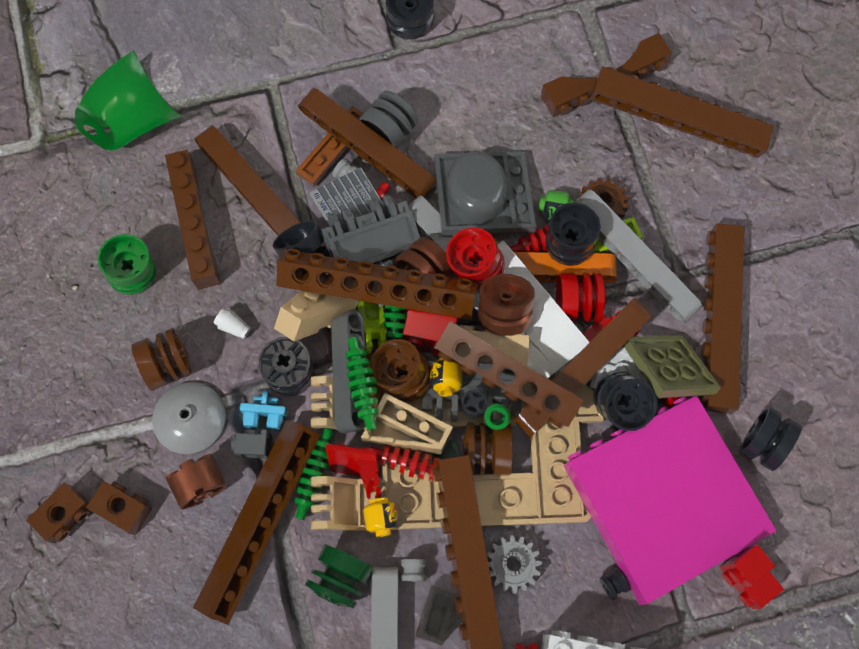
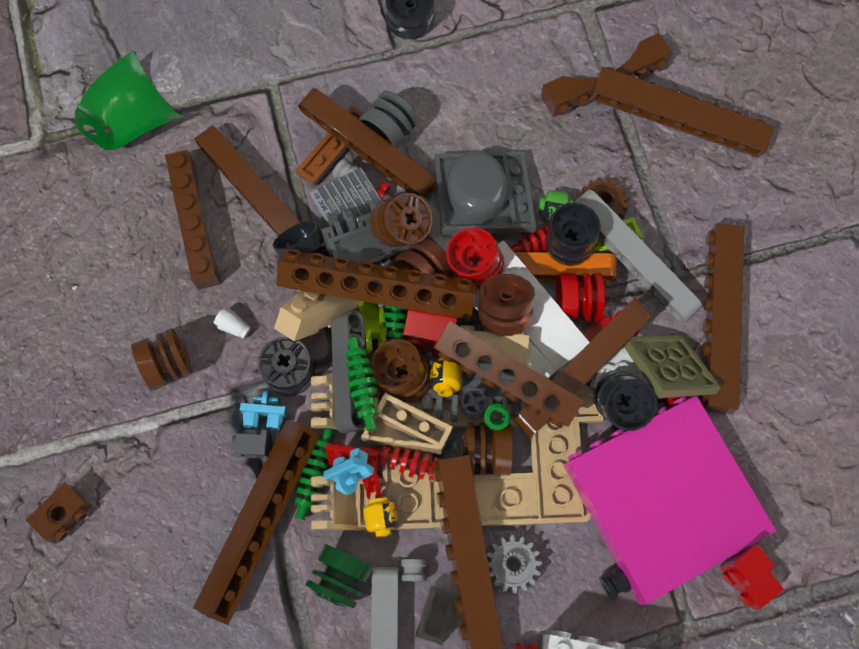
(105, 503): reddish brown brick -> none
(122, 253): green wheel -> none
(196, 481): copper brick -> none
(199, 429): light grey dish -> none
(349, 471): none -> medium azure hips
(390, 224): none -> reddish brown wheel
(771, 438): black wheel -> none

